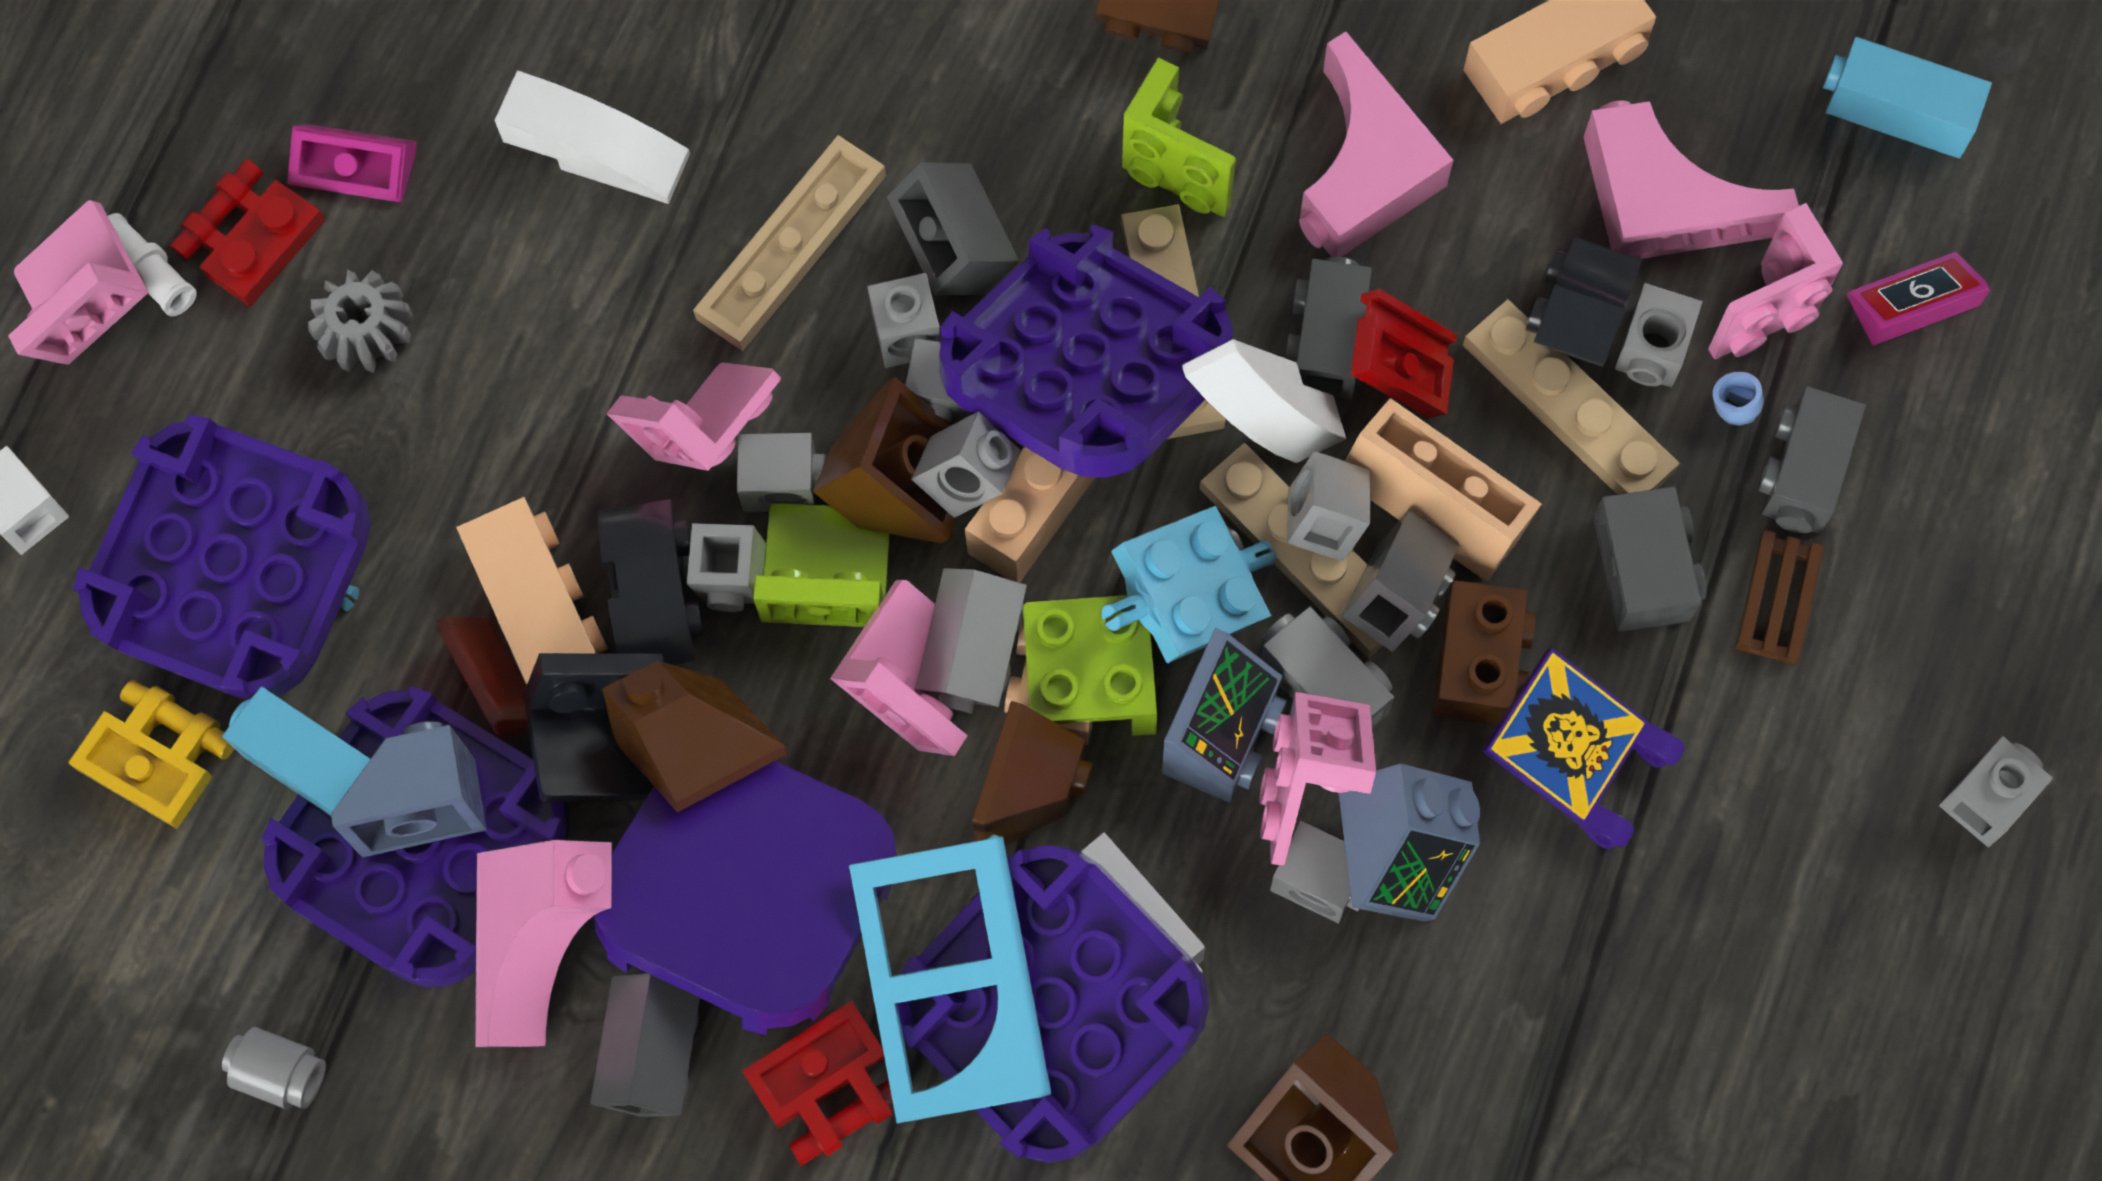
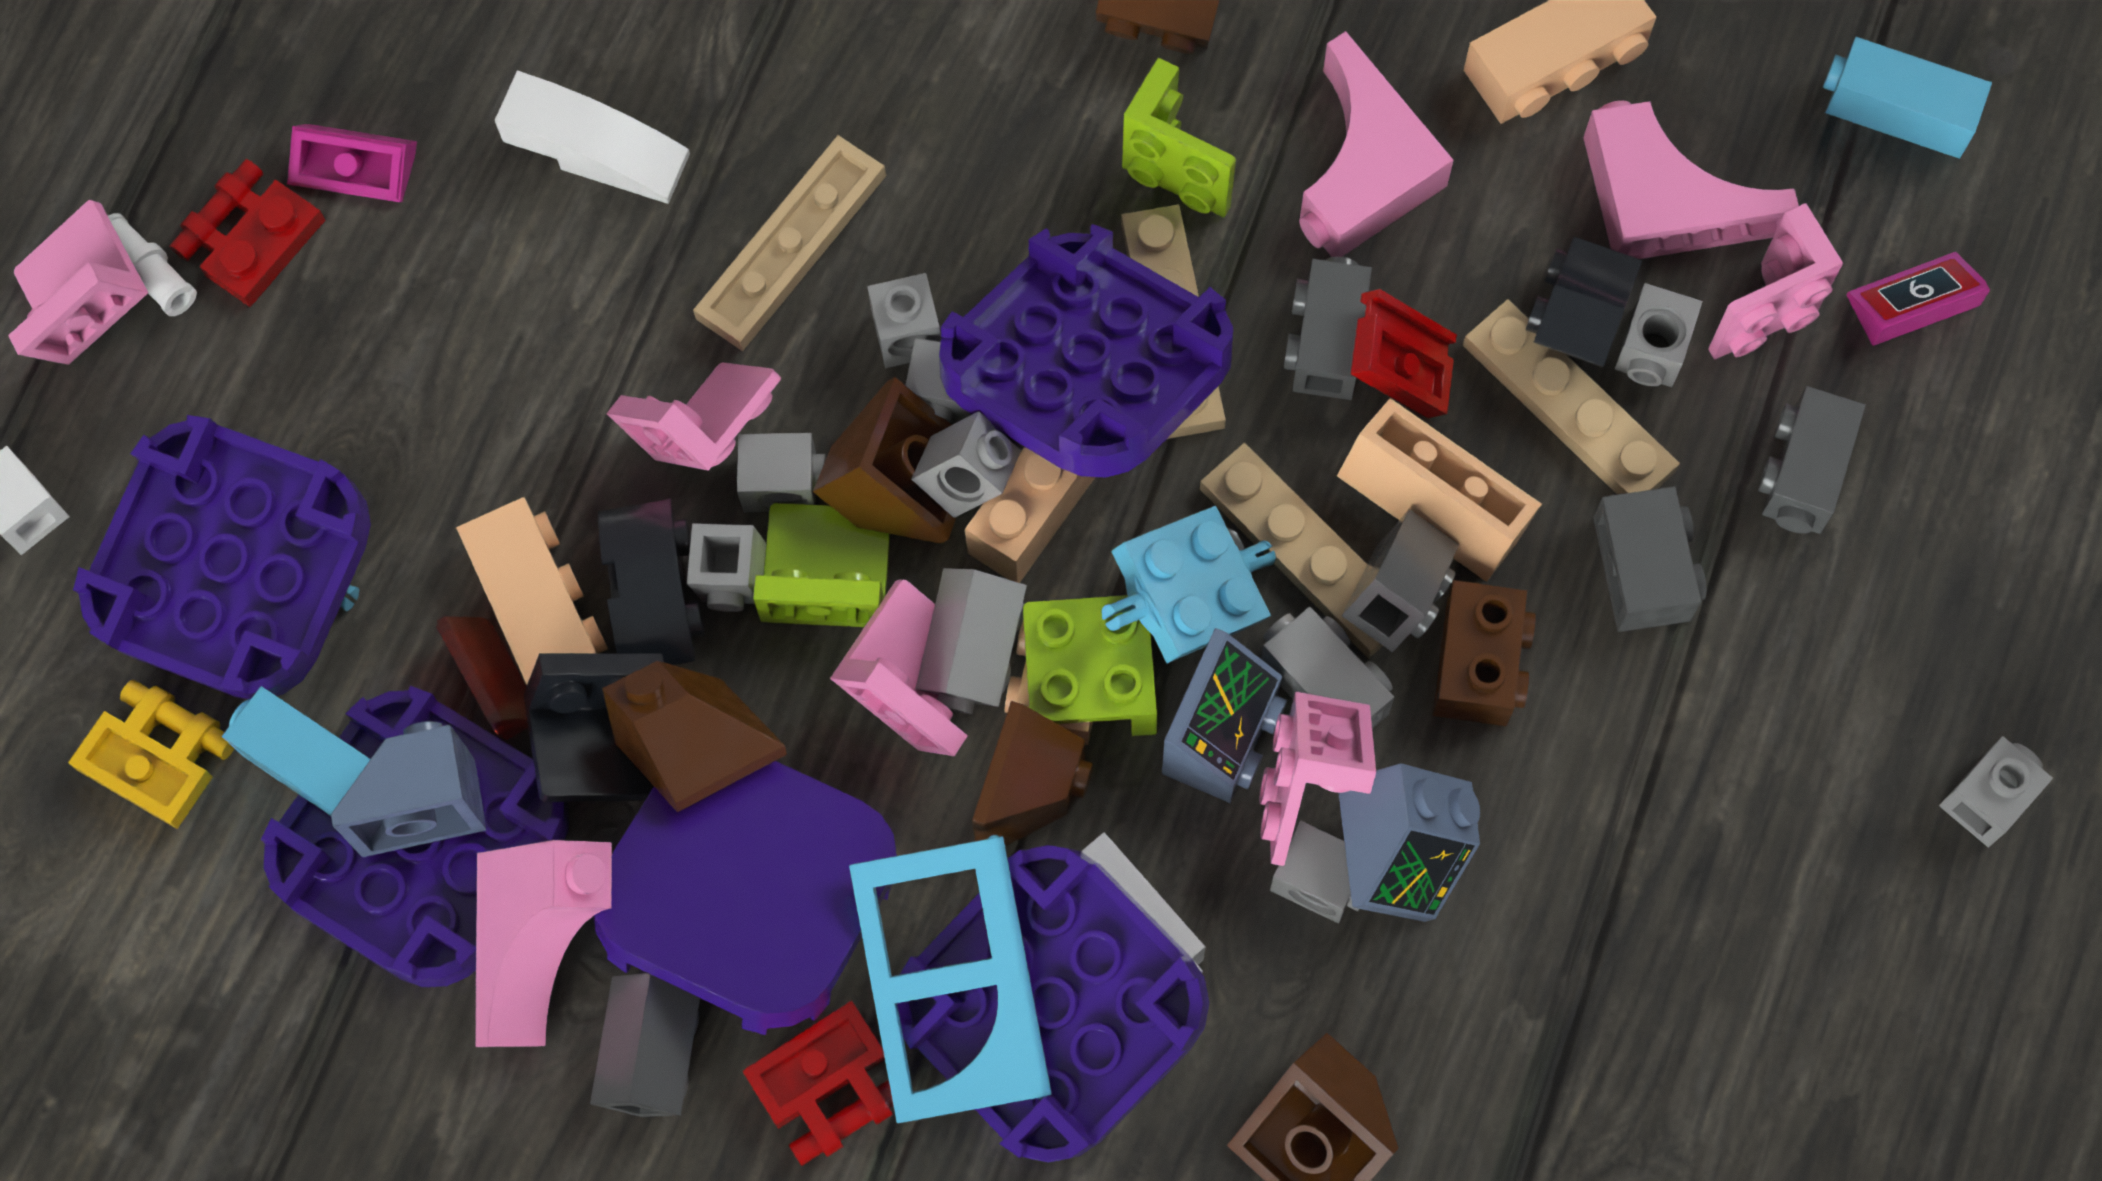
(273, 1069): light grey brick -> none
(369, 300): light grey gear -> none
(952, 228): dark grey brick -> none
(1267, 400): white slope -> none
(1328, 506): light grey brick -> none
(1570, 741): flag -> none
(1742, 390): light blue hinge -> none
(1790, 552): reddish brown tile -> none

